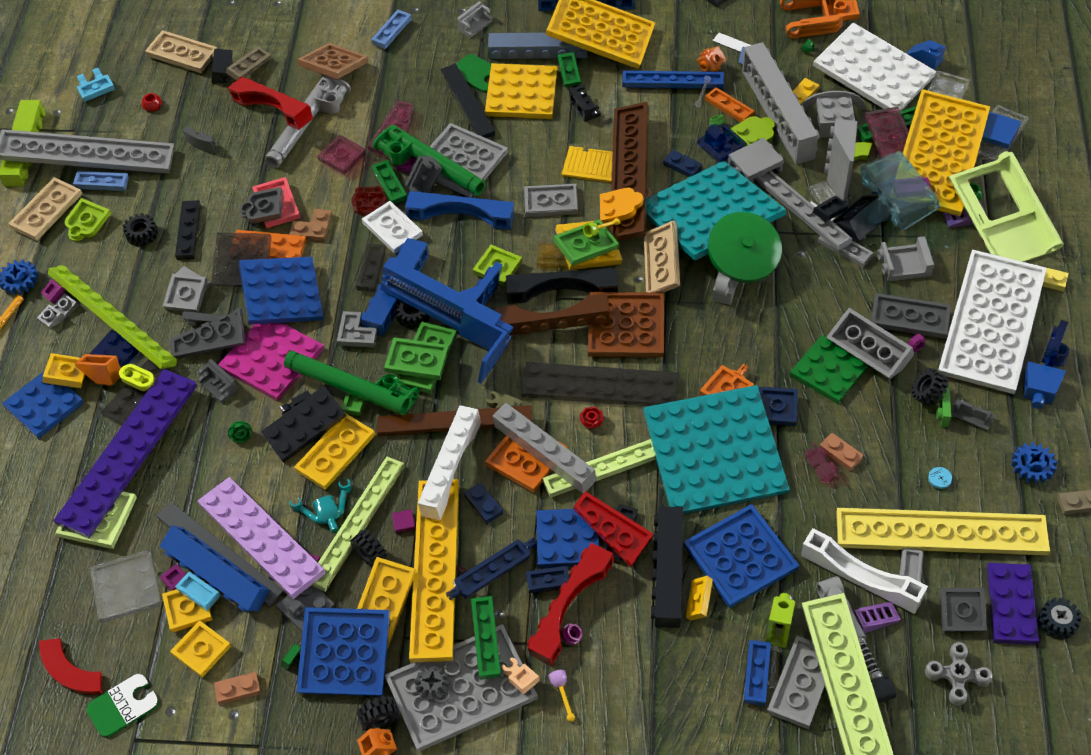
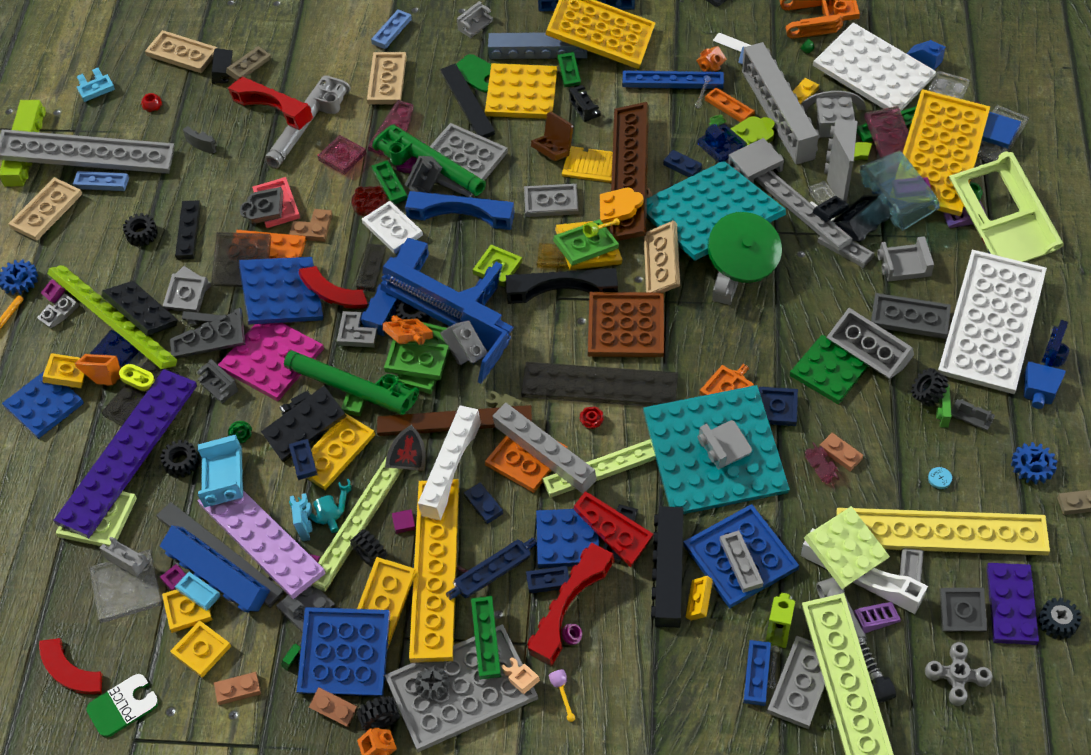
(86, 220): lime plate -> none
(124, 557): none -> light grey hinge
(139, 308): none -> black plate
(182, 467): none -> black tyre
(221, 471): none -> medium azure panel
(300, 517): none -> medium azure plate
(303, 459): none -> dark blue plate
(331, 293): none -> red tile
(332, 61): medium nougat plate -> none
(333, 706): none -> nougat plate
(386, 77): none -> tan plate
(407, 330): none -> orange plate
(407, 451): none -> shield
(463, 342): none -> light grey panel
(556, 138): none -> reddish brown bracket
(589, 311): reddish brown arch -> none
(724, 443): none -> light grey bracket
(741, 561): none -> light grey plate
(846, 547): none -> yellowish green plate
(917, 342): magenta tile -> none
(1055, 279): light yellow plate -> none

